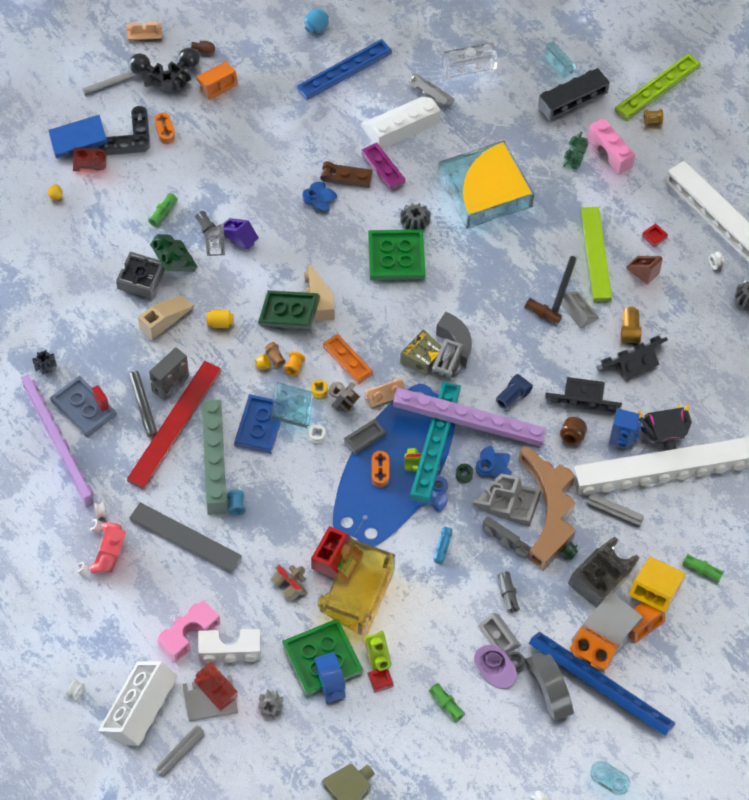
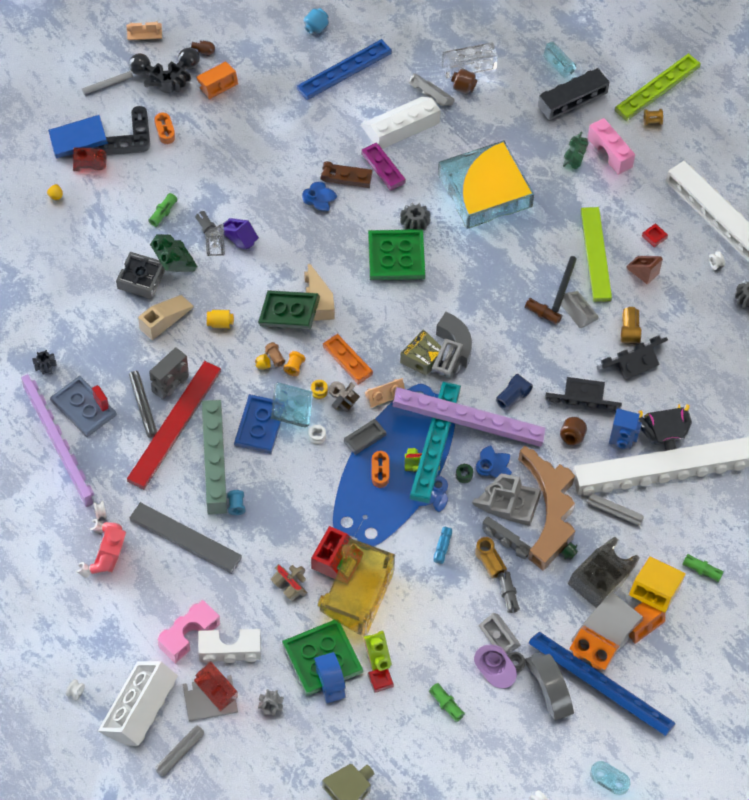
(464, 81): none -> reddish brown head
(490, 558): none -> pearl gold piece

